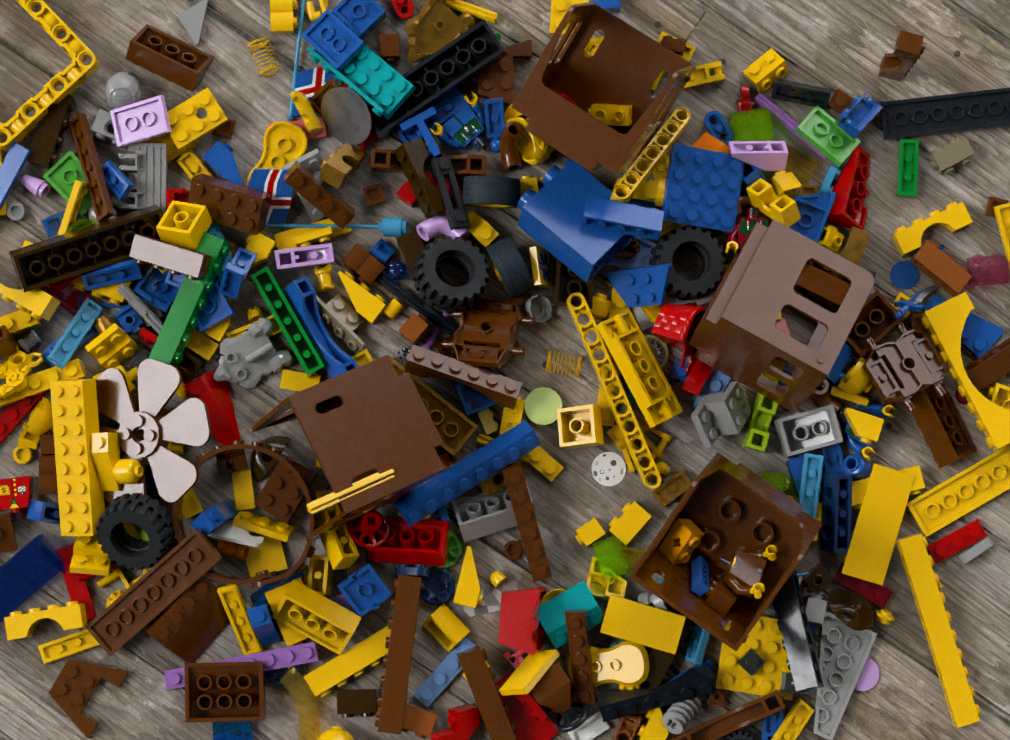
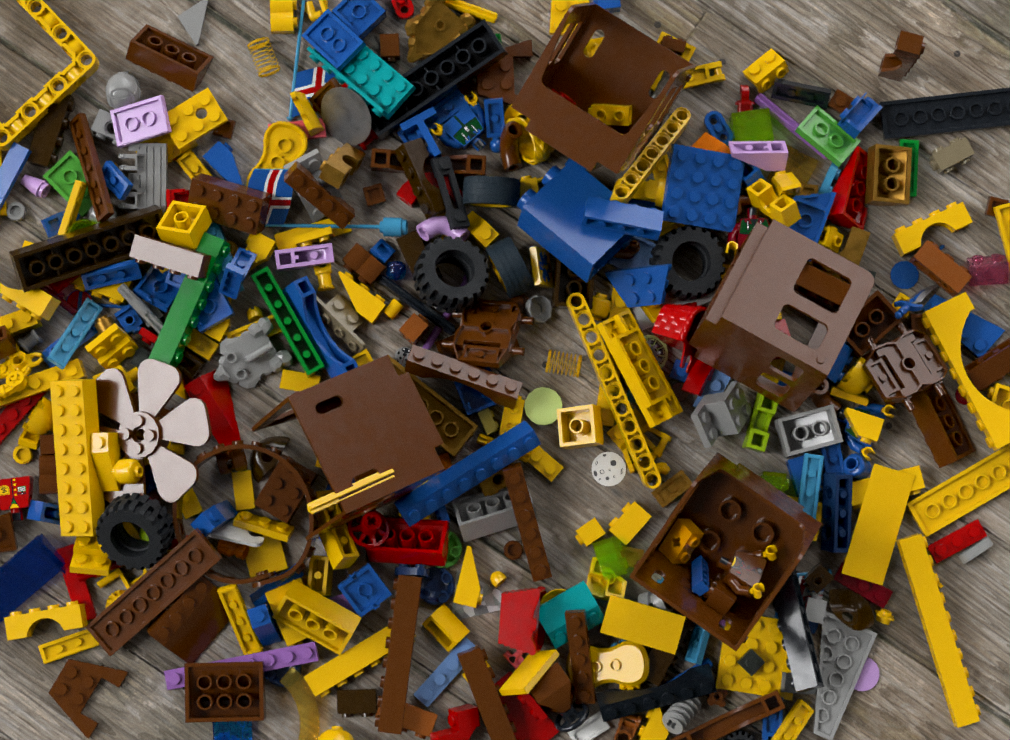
(888, 175): none -> pearl gold slope

